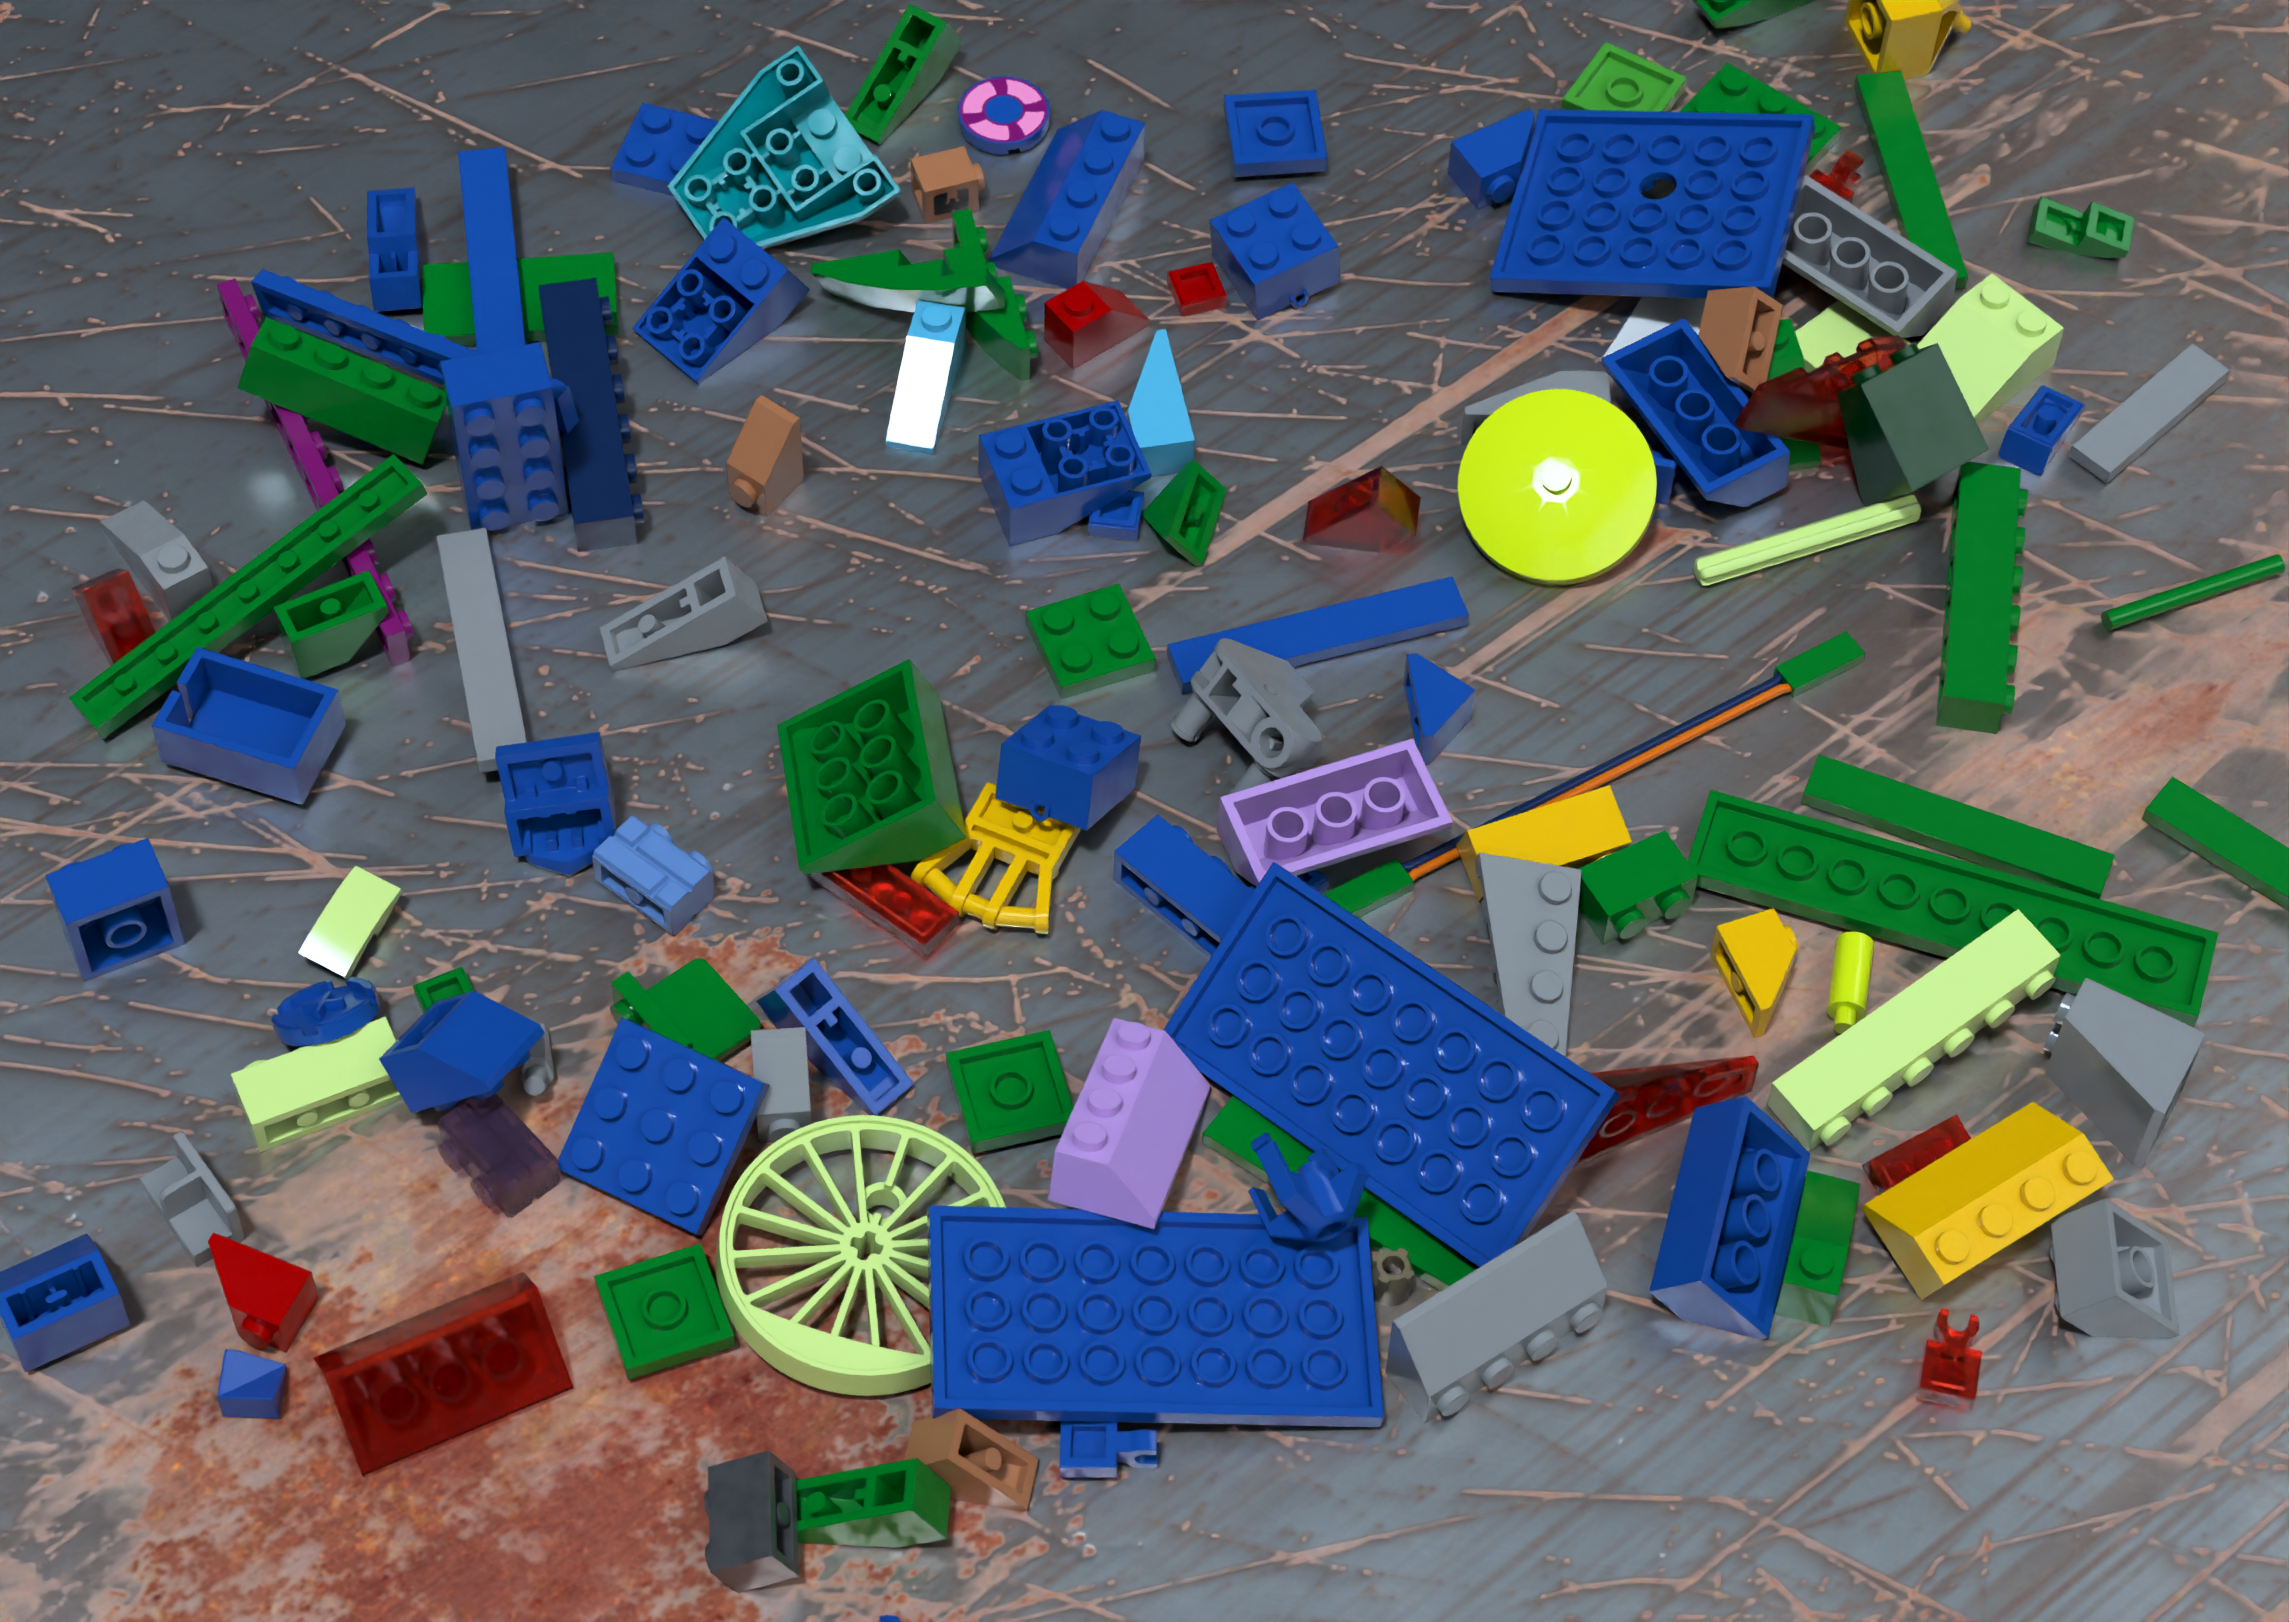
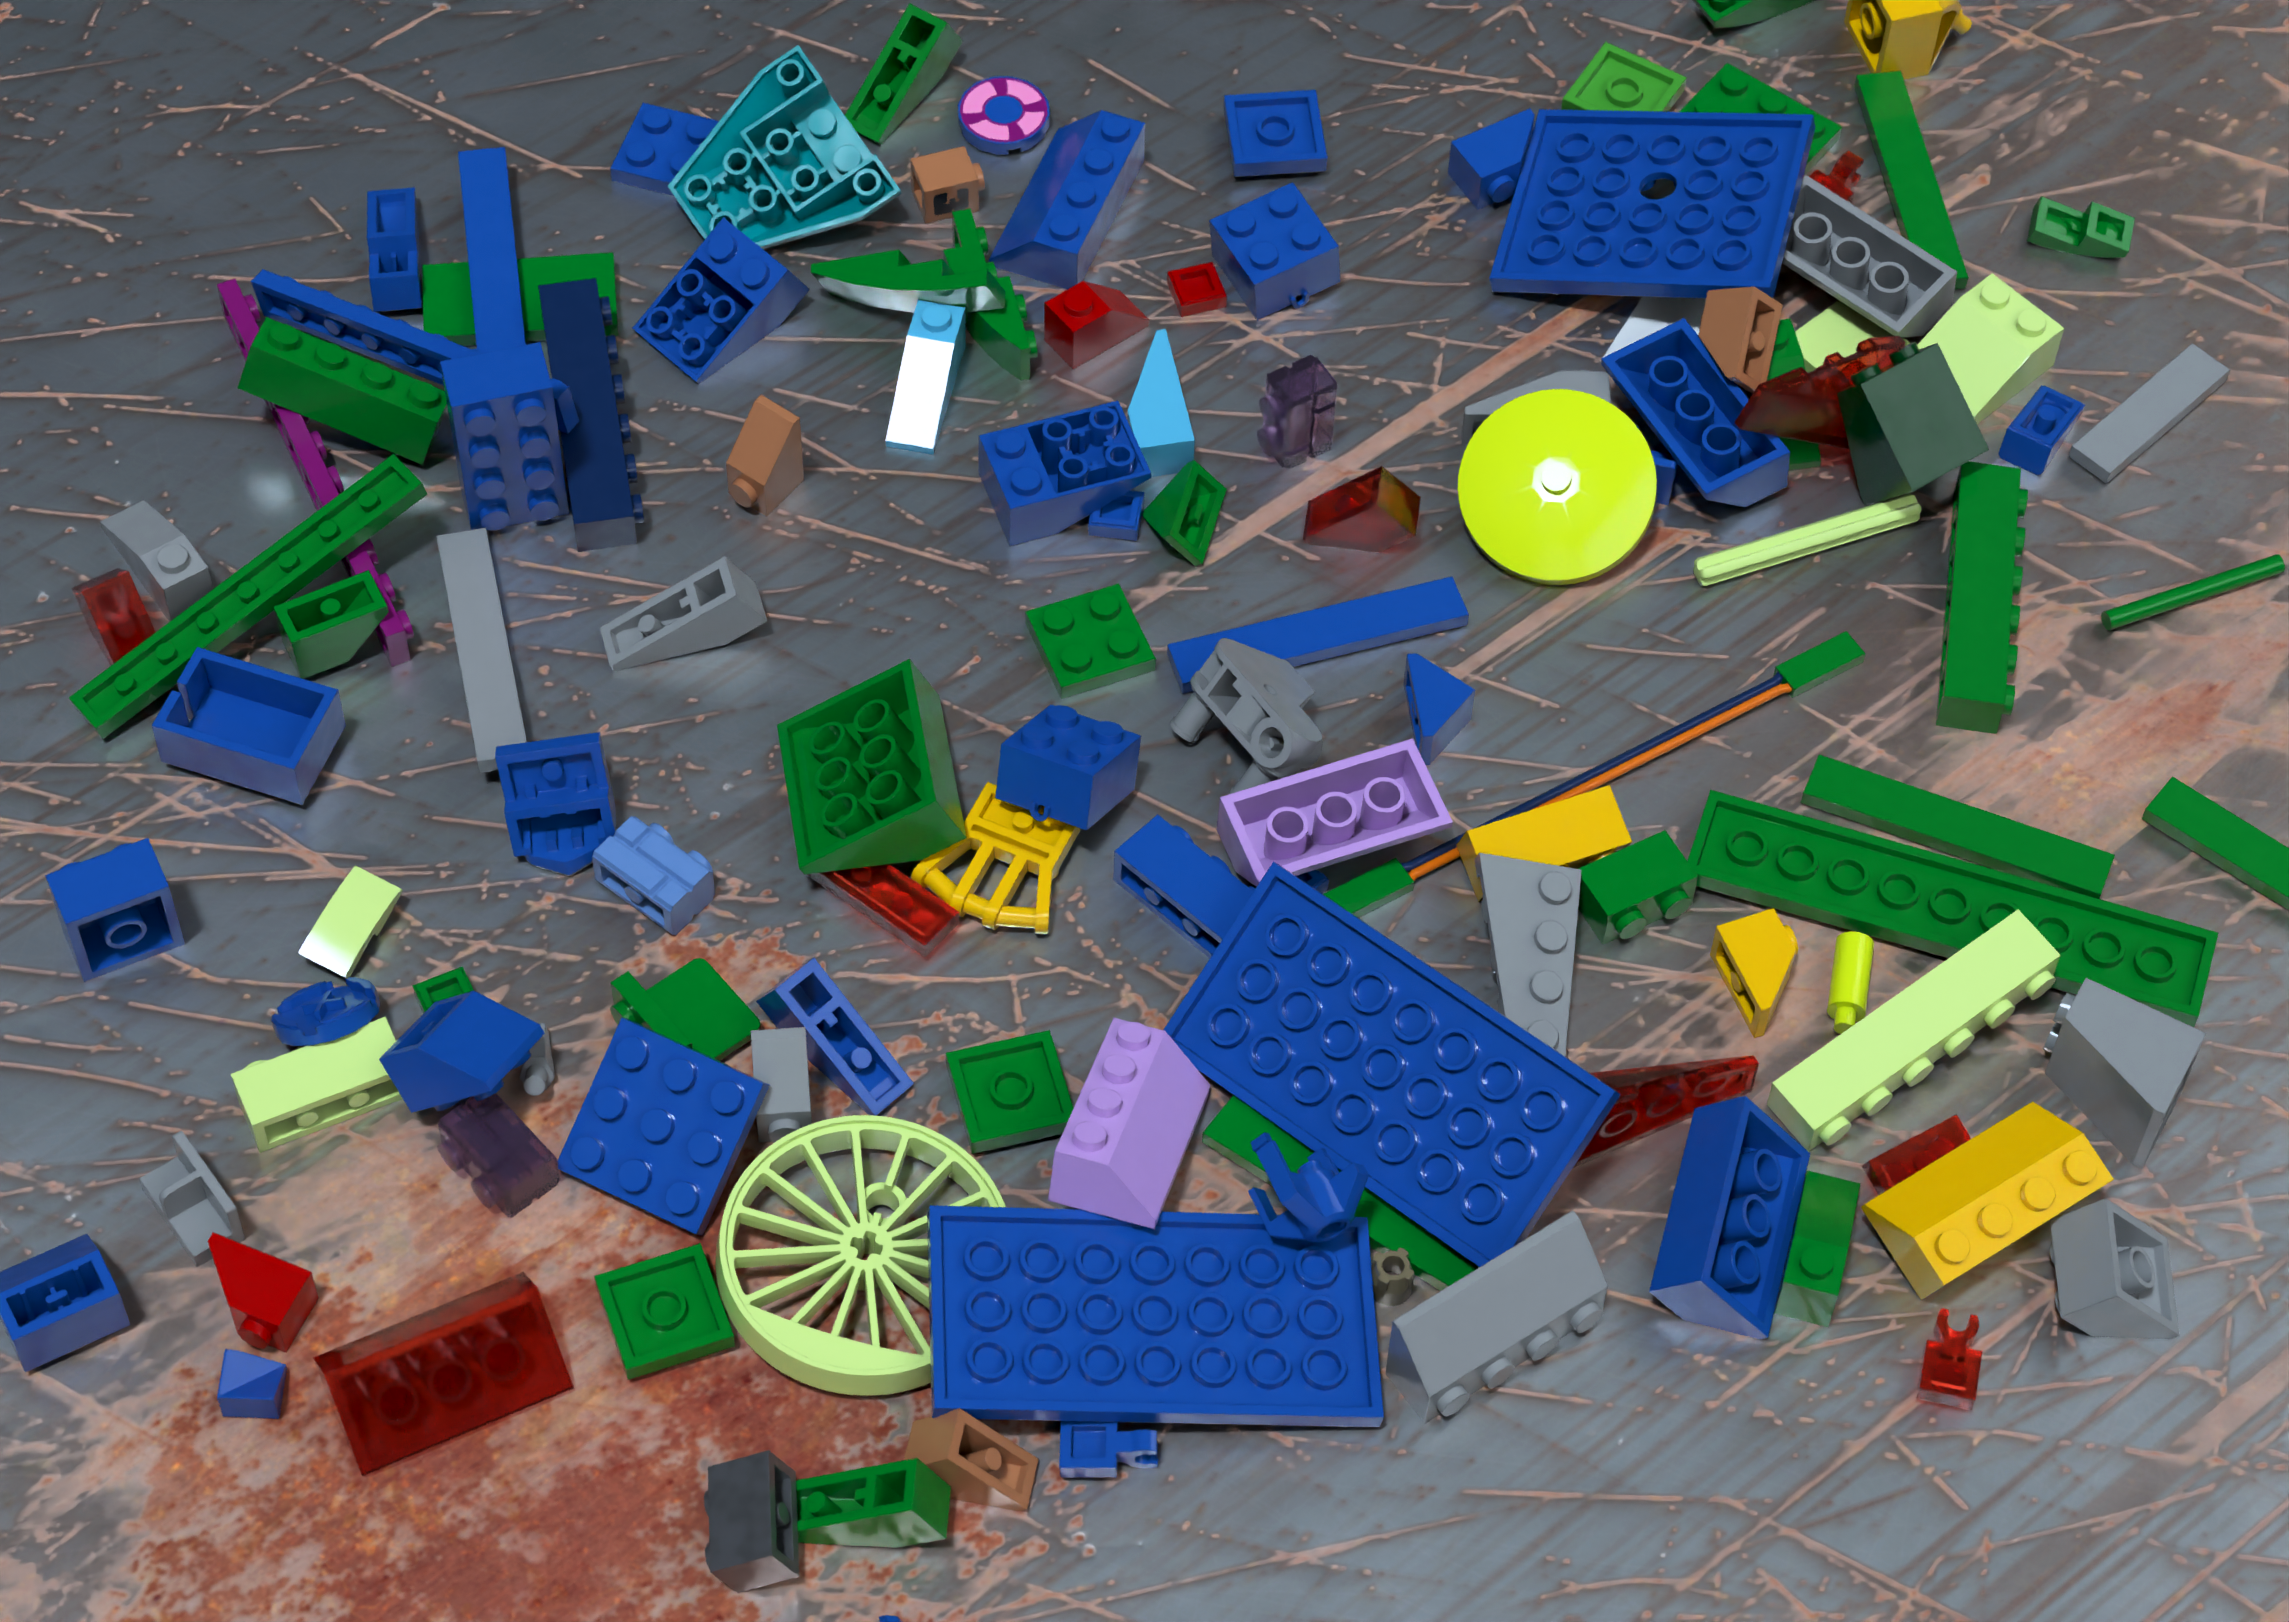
(1298, 412): none -> clear purple brick

